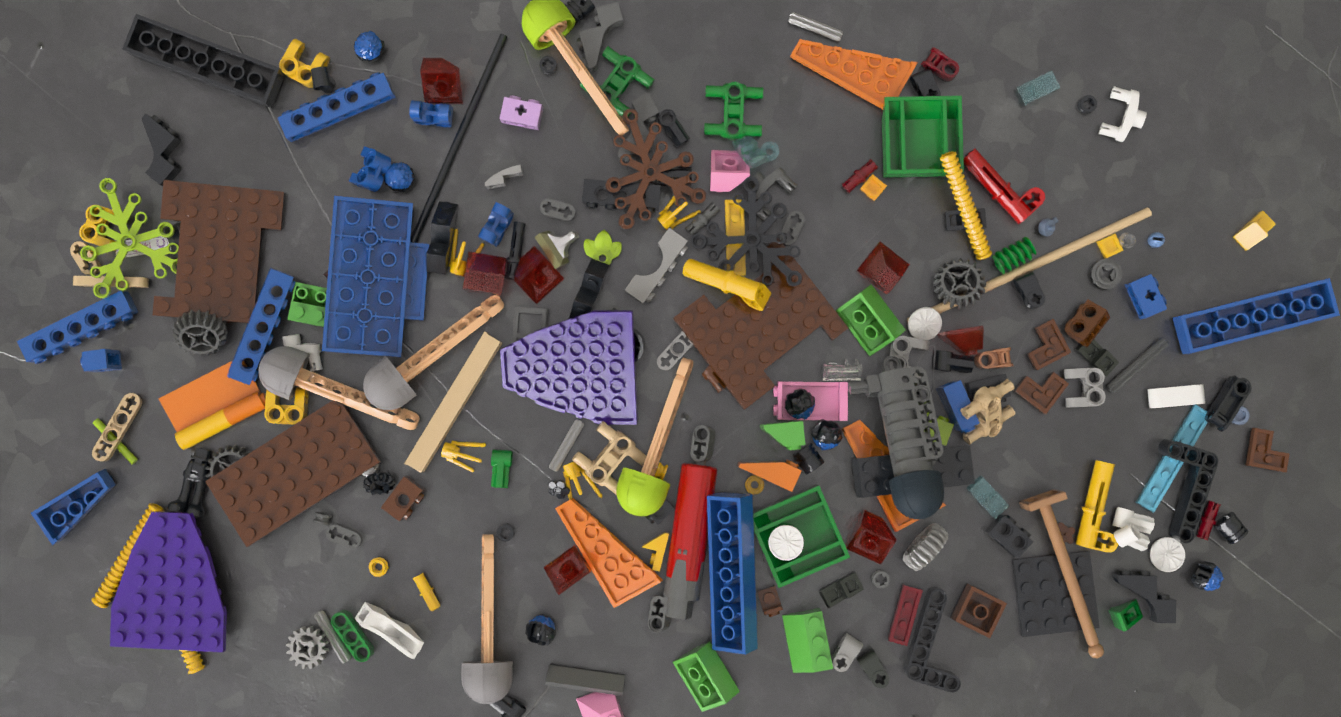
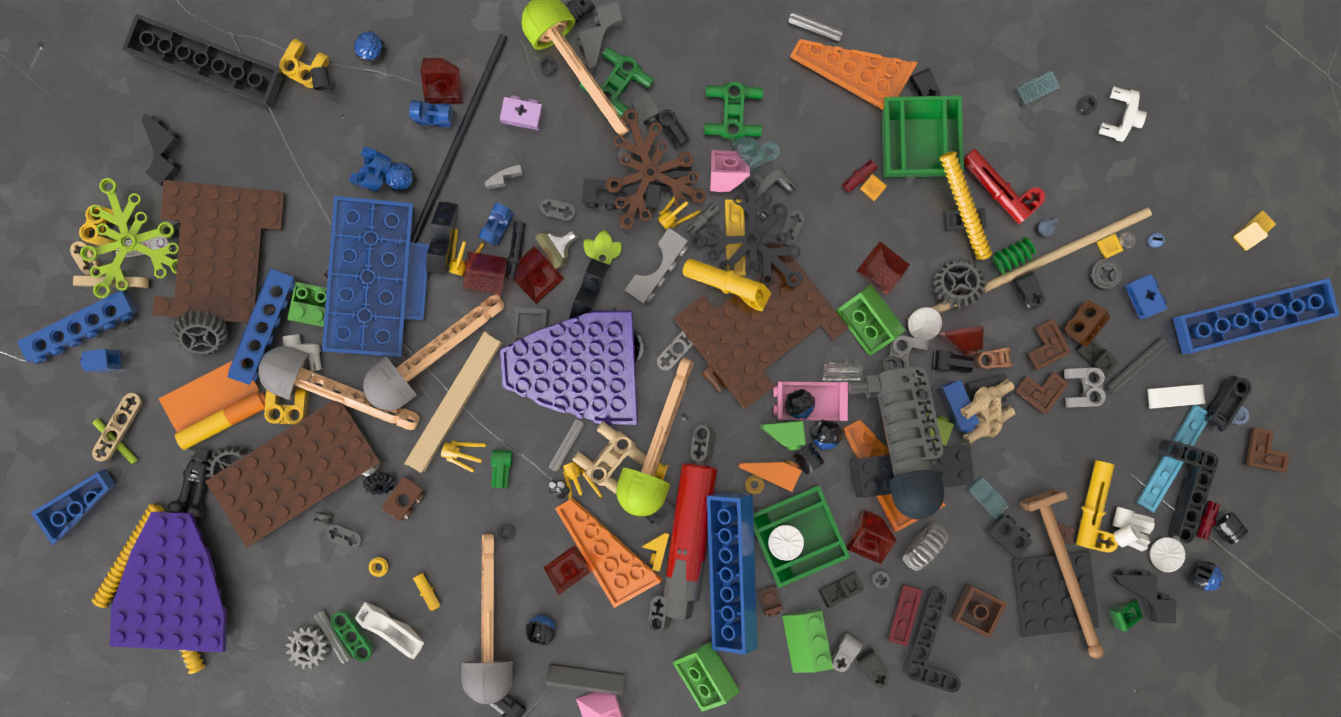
(347, 109): blue brick -> none
(940, 63): dark red piece -> none

